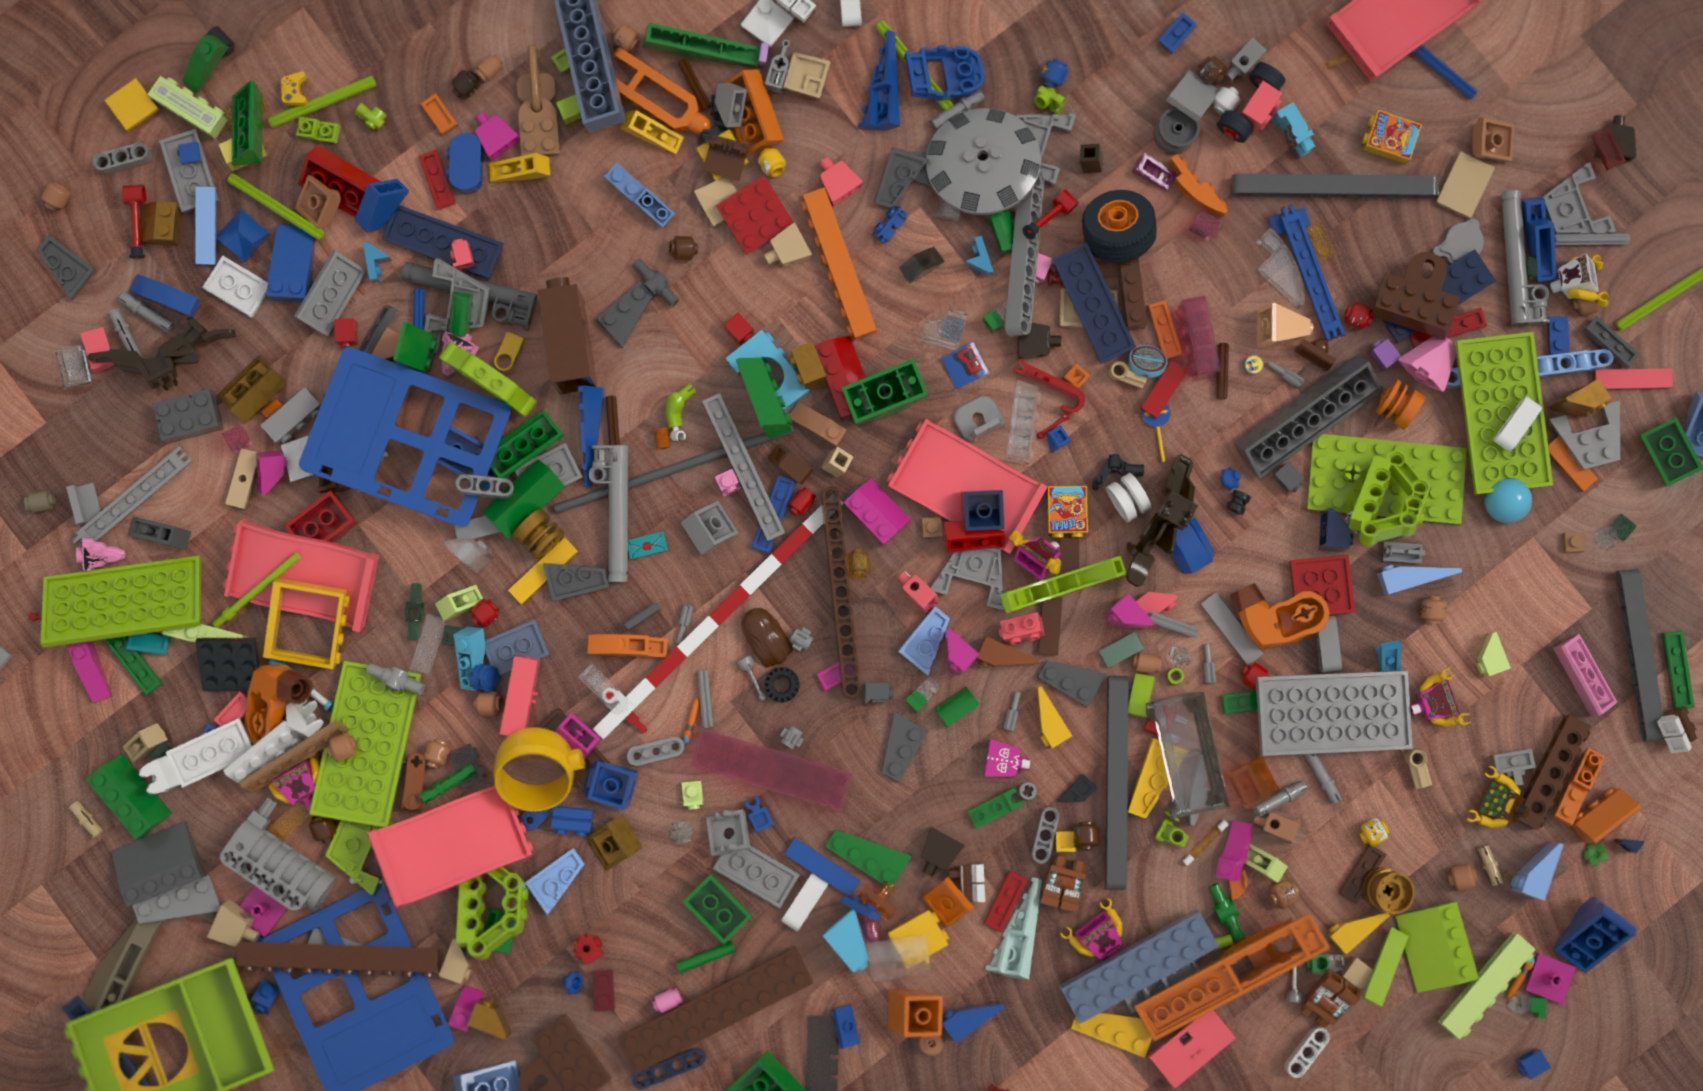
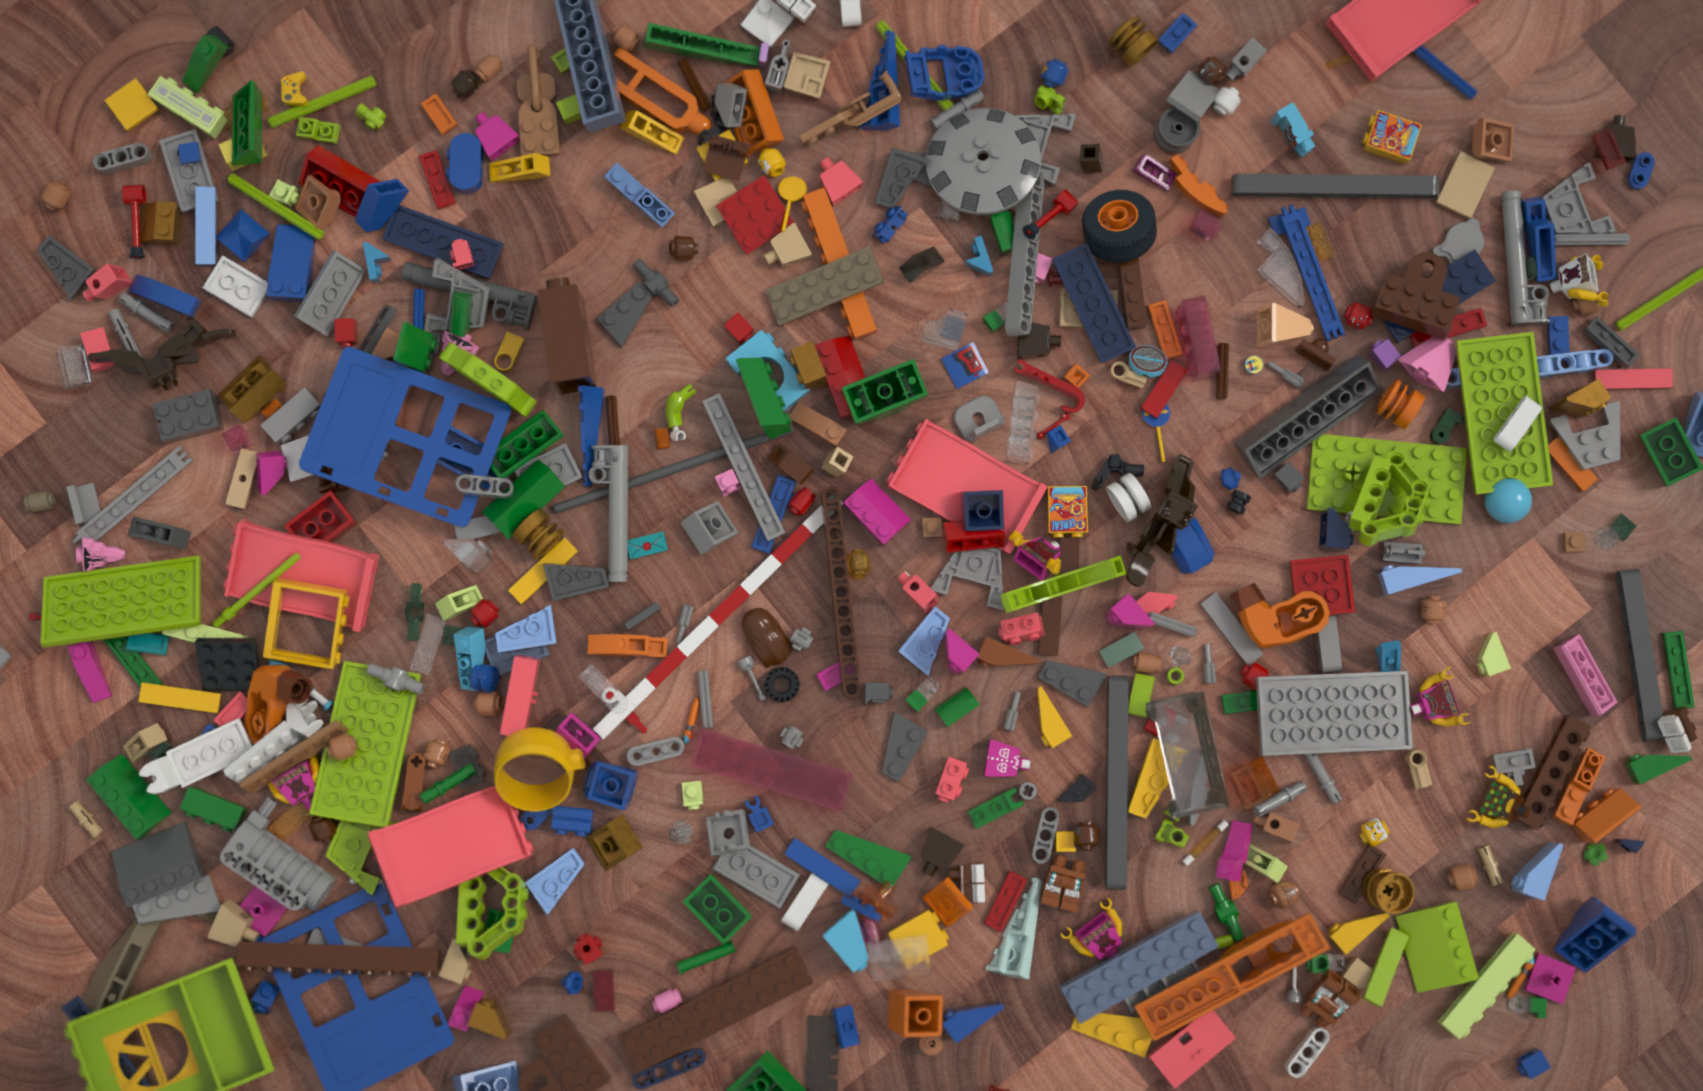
(107, 282): none -> coral torso
(180, 697): none -> yellow tile
(213, 809): none -> green brick
(285, 193): none -> yellowish green bracket
(528, 633): none -> light blue wing
(792, 190): none -> yellow piece
(825, 286): none -> dark tan plate
(845, 116): none -> medium nougat plate
(949, 782): none -> coral brick
(1130, 38): none -> pearl gold wheel
(1257, 111): brick -> none
(1443, 426): none -> dark green leg
(1640, 169): none -> blue plate
(1646, 767): none -> green slope

